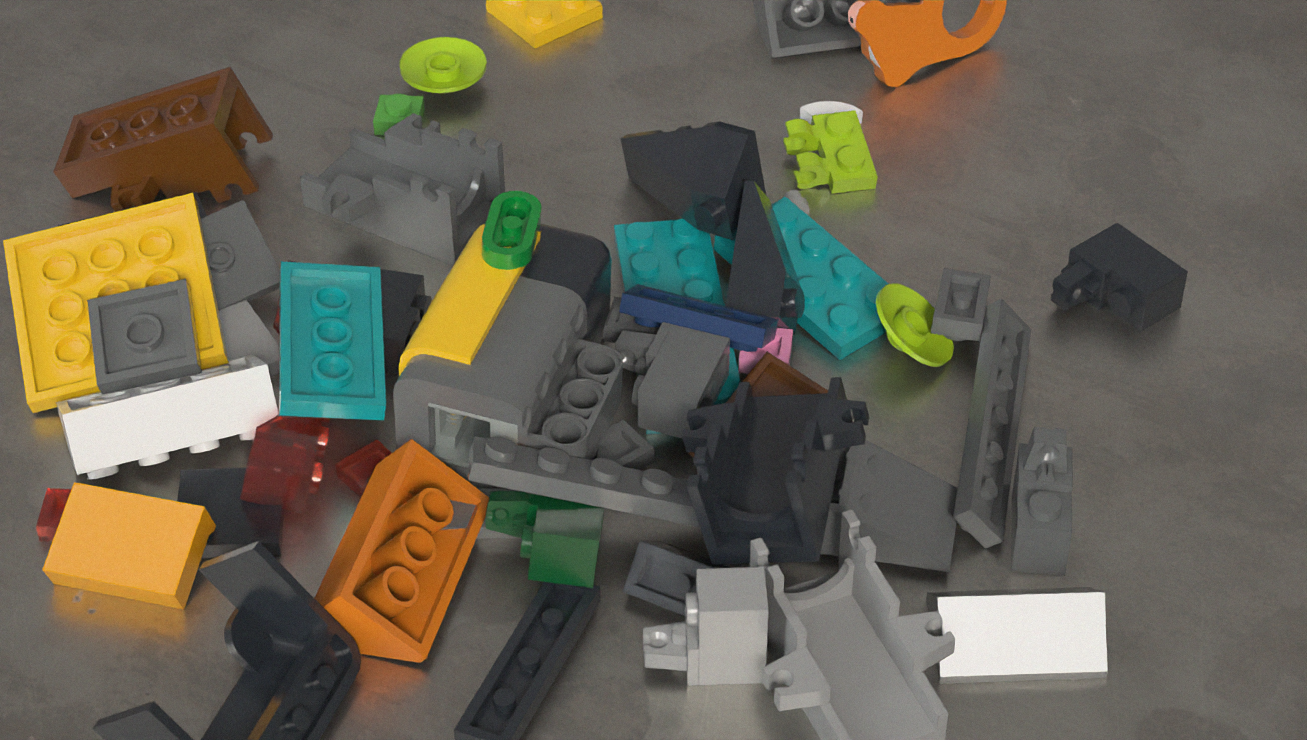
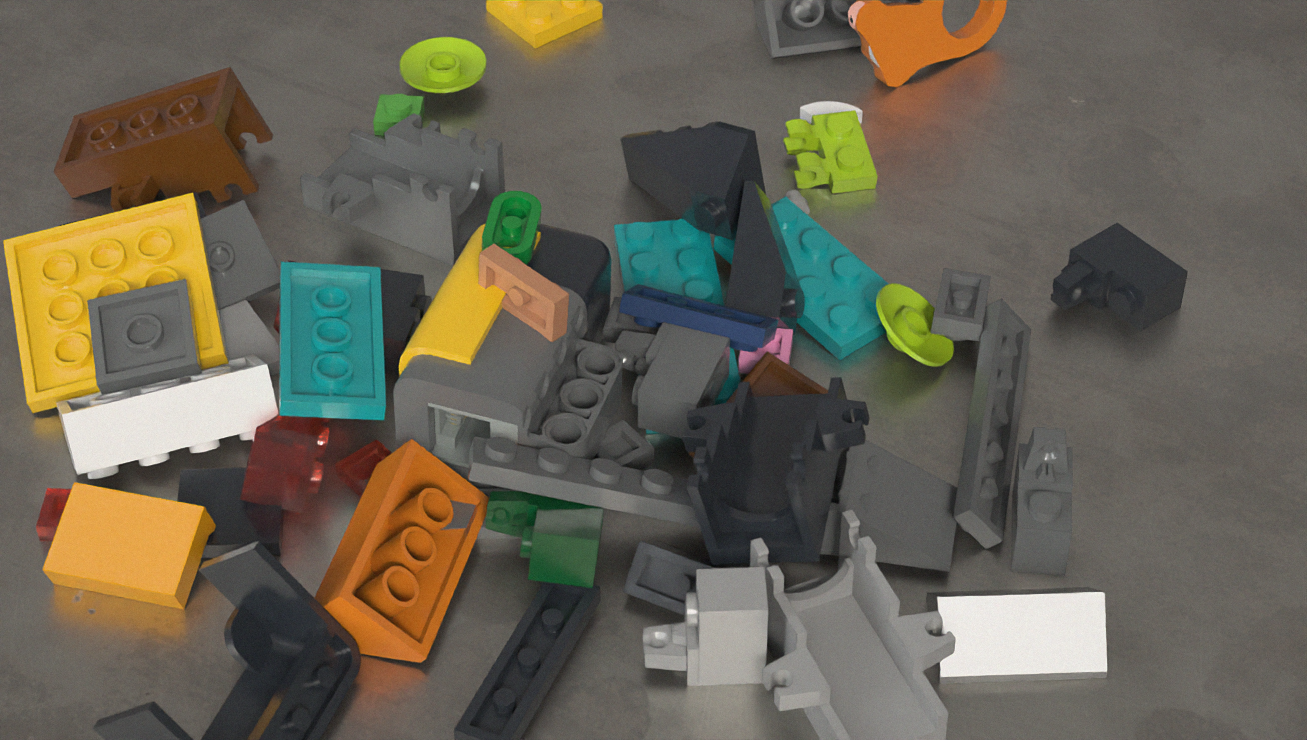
(528, 293): none -> nougat plate

